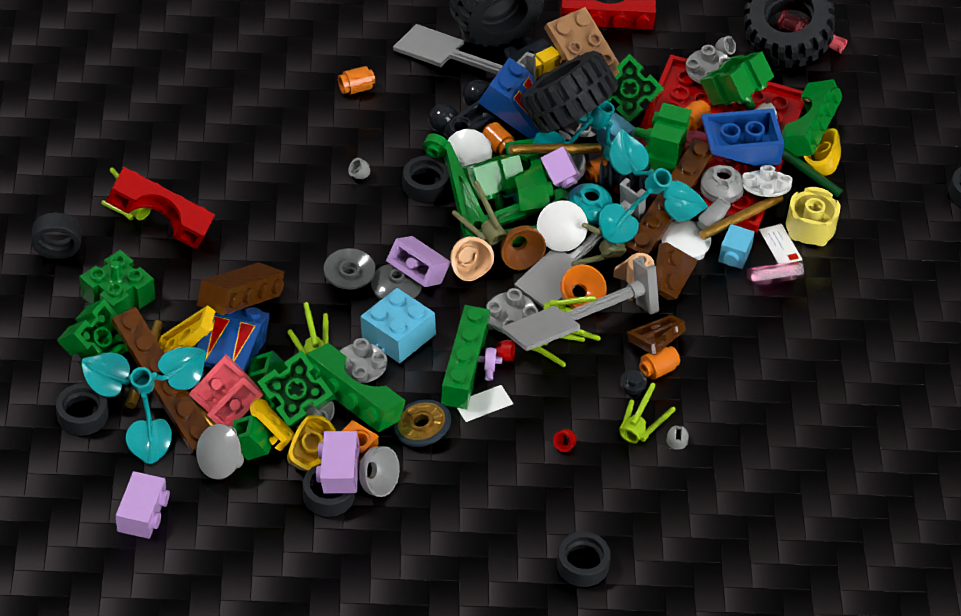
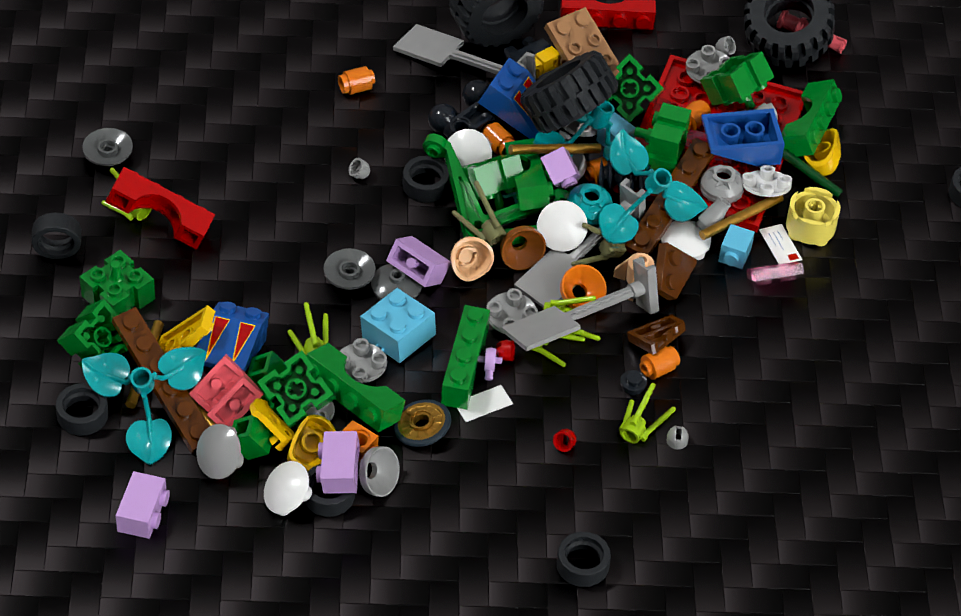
(107, 146): none -> dark grey dish
(241, 288): reddish brown brick -> none
(287, 488): none -> white dish

